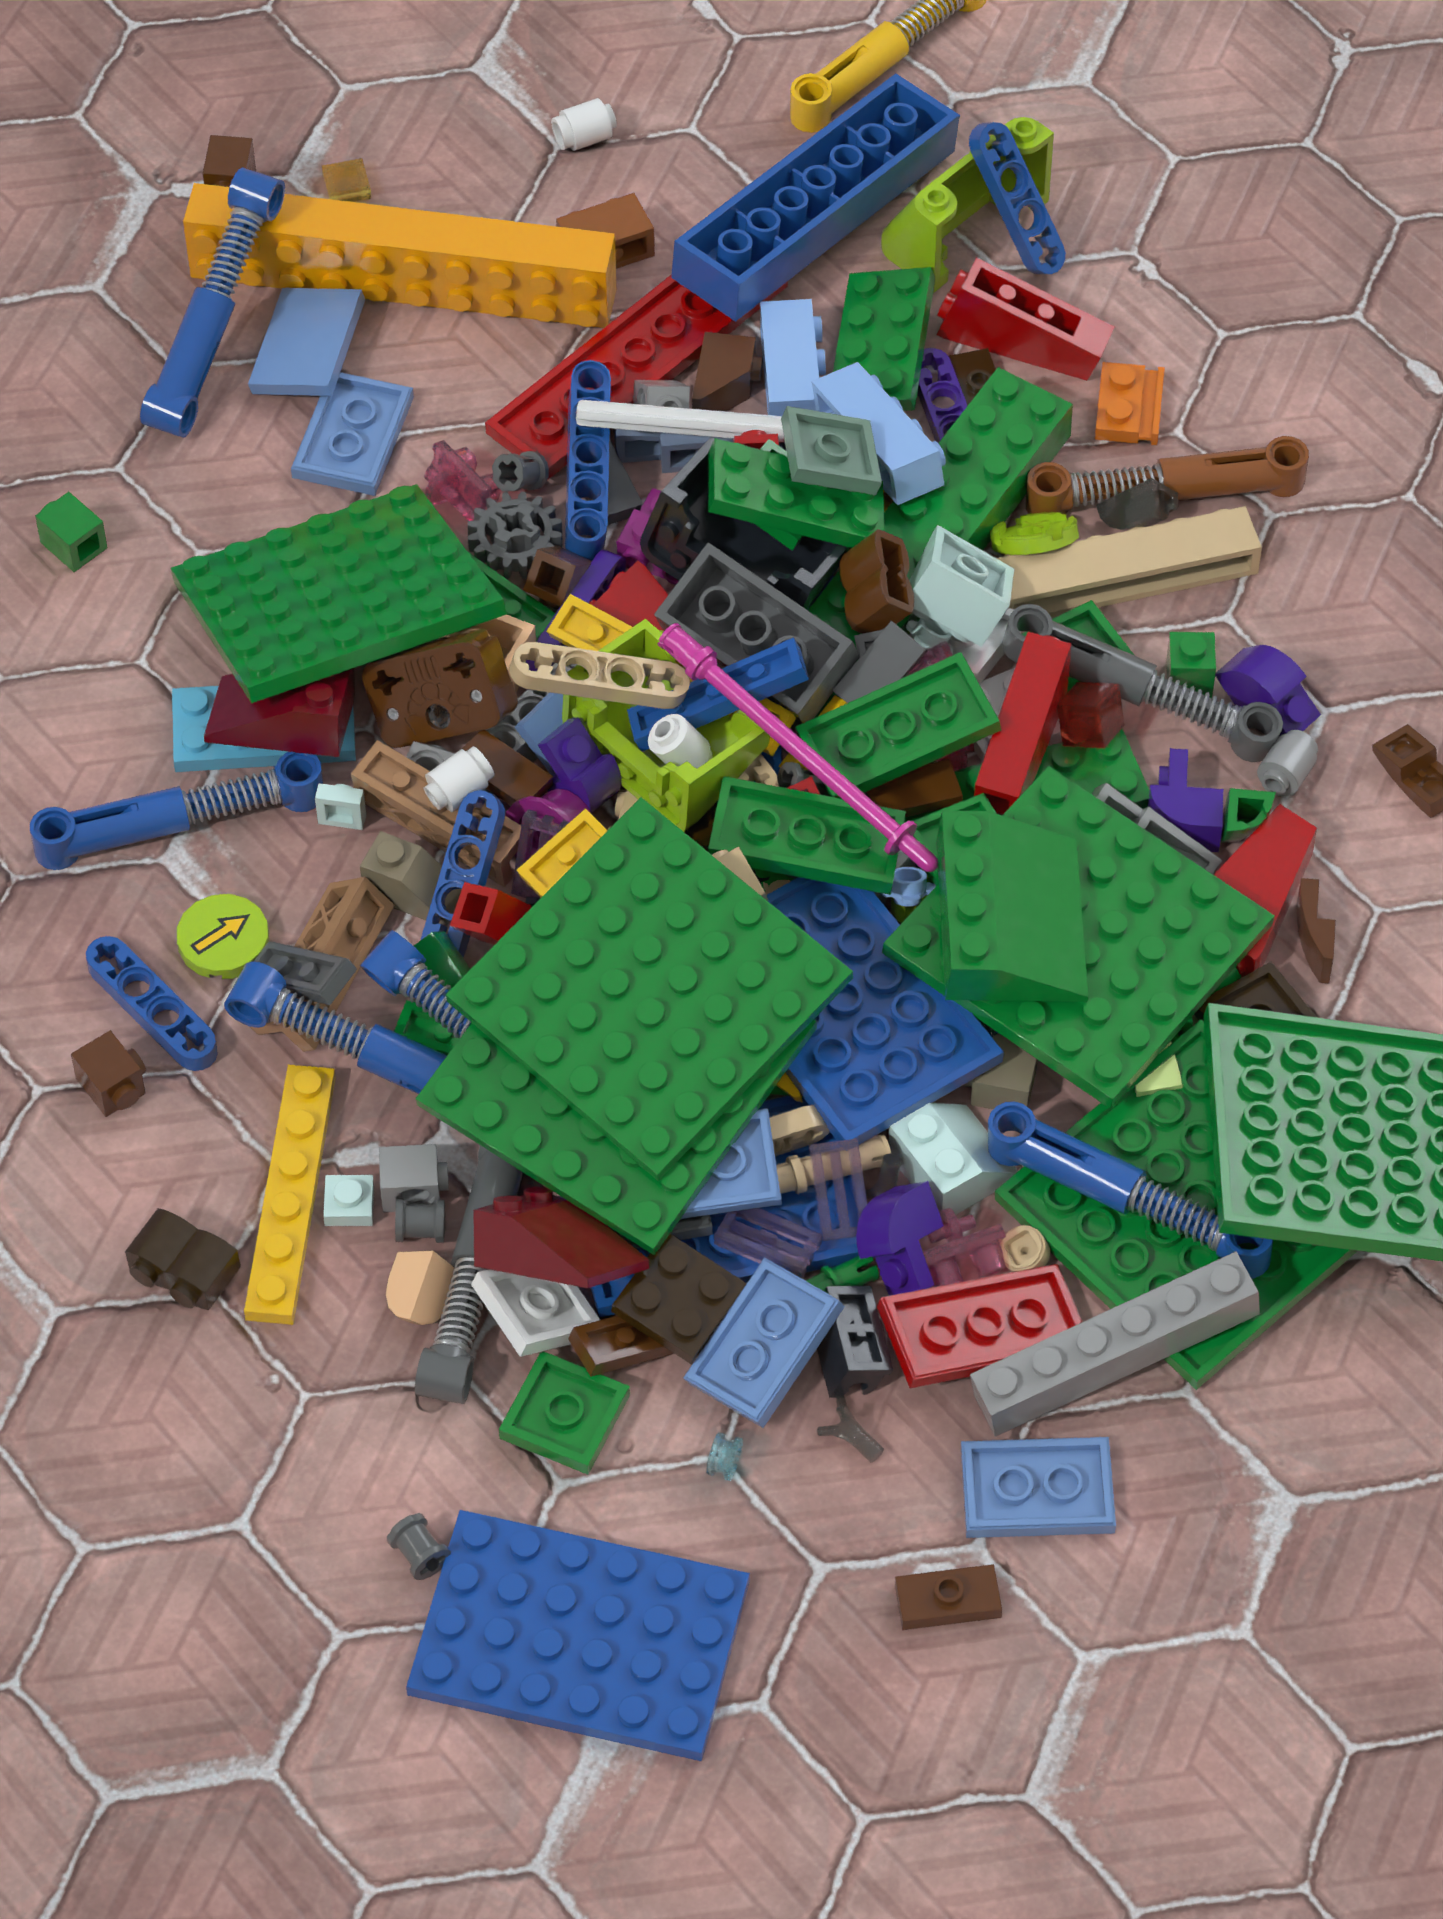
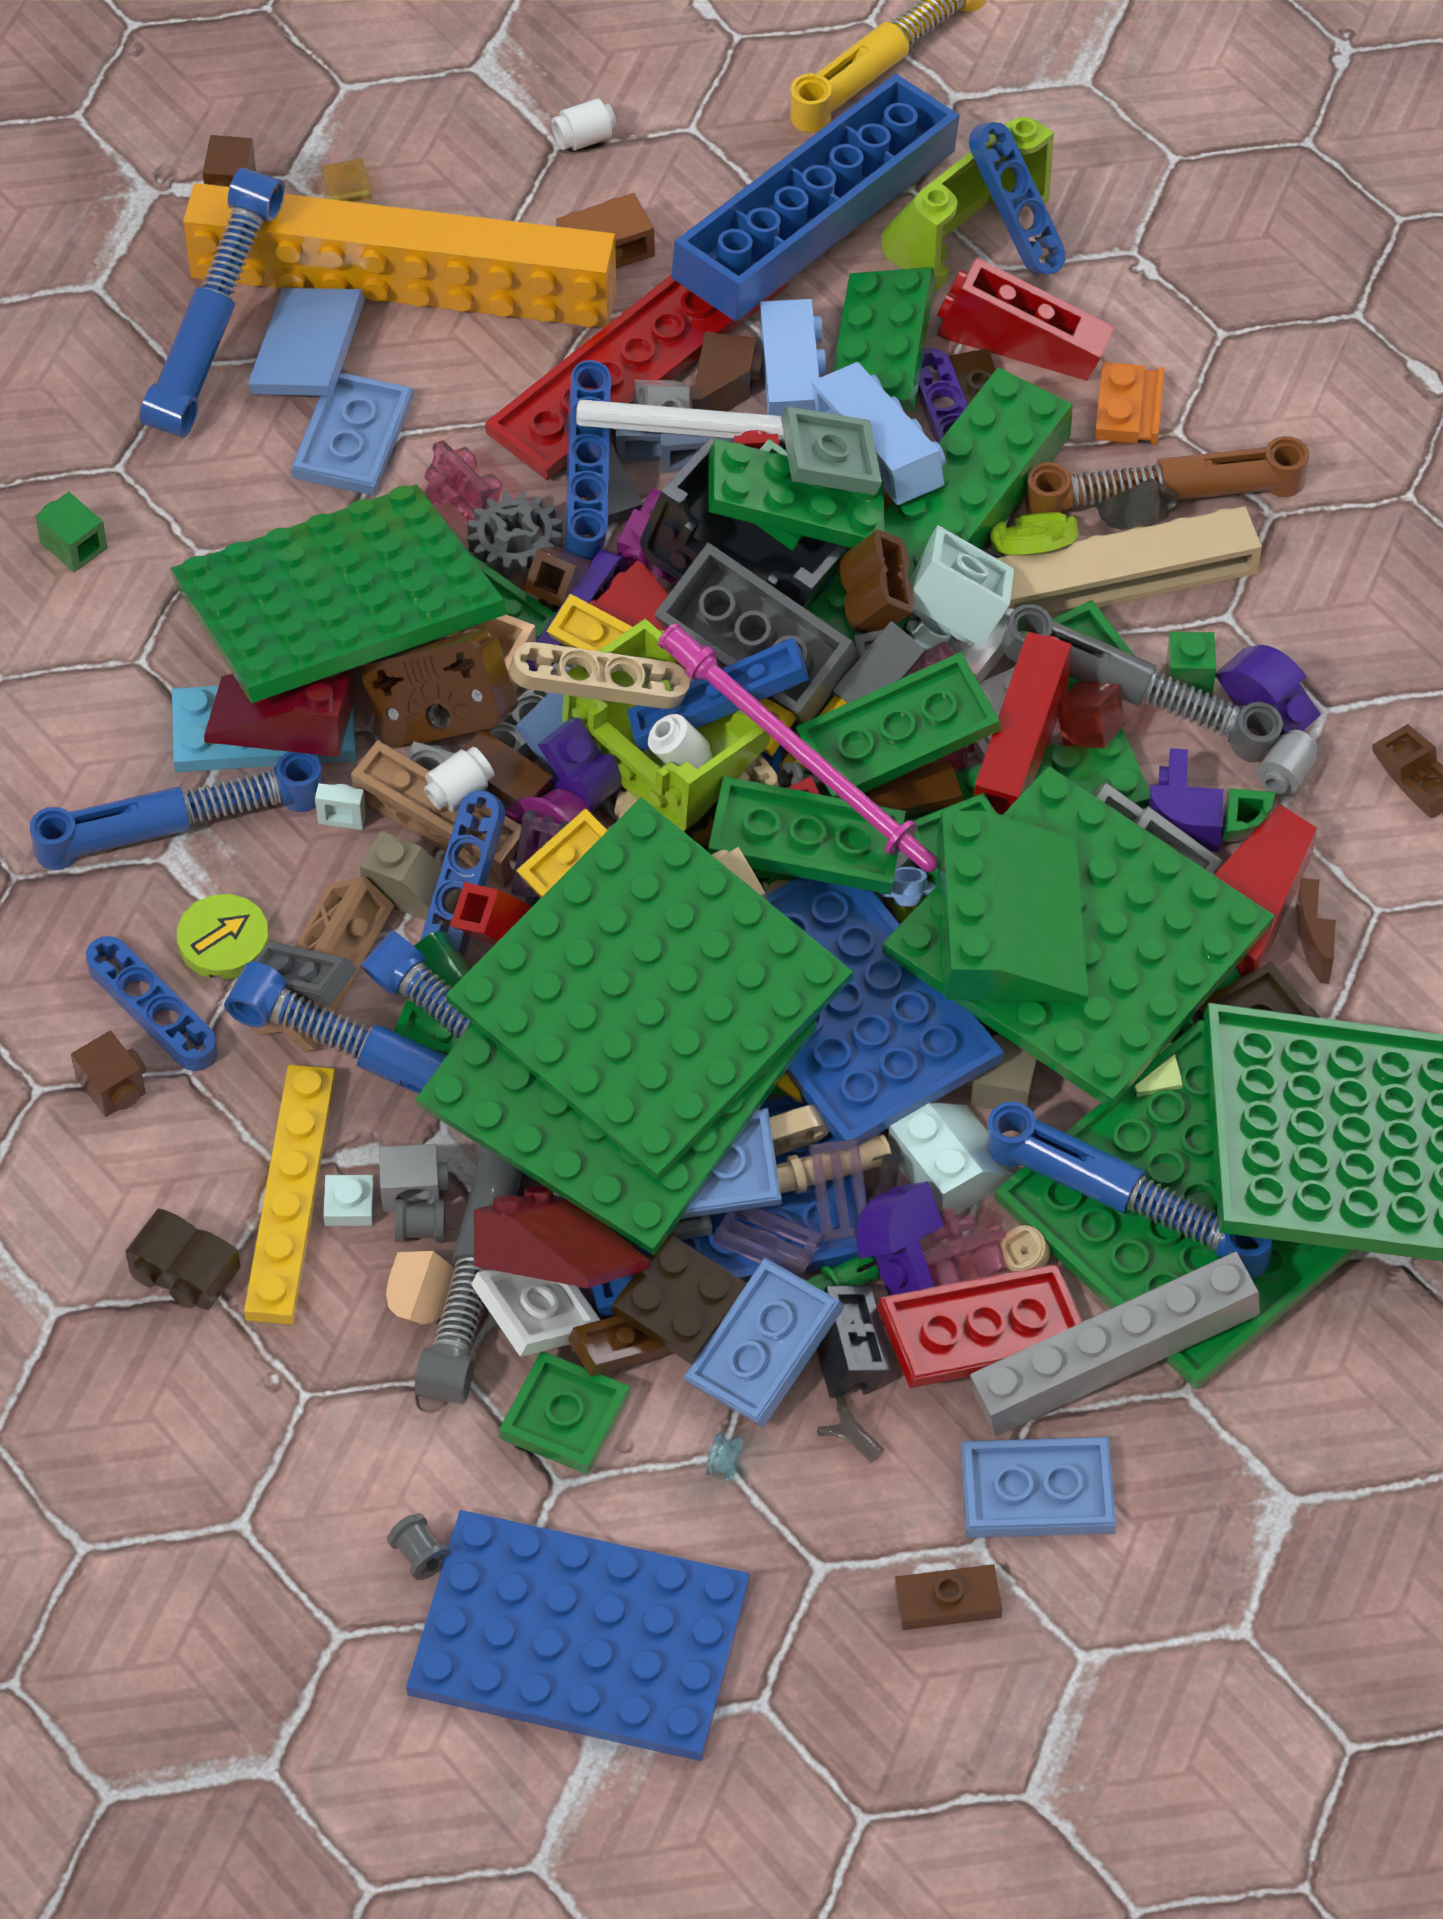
(520, 471): dark grey bush -> none

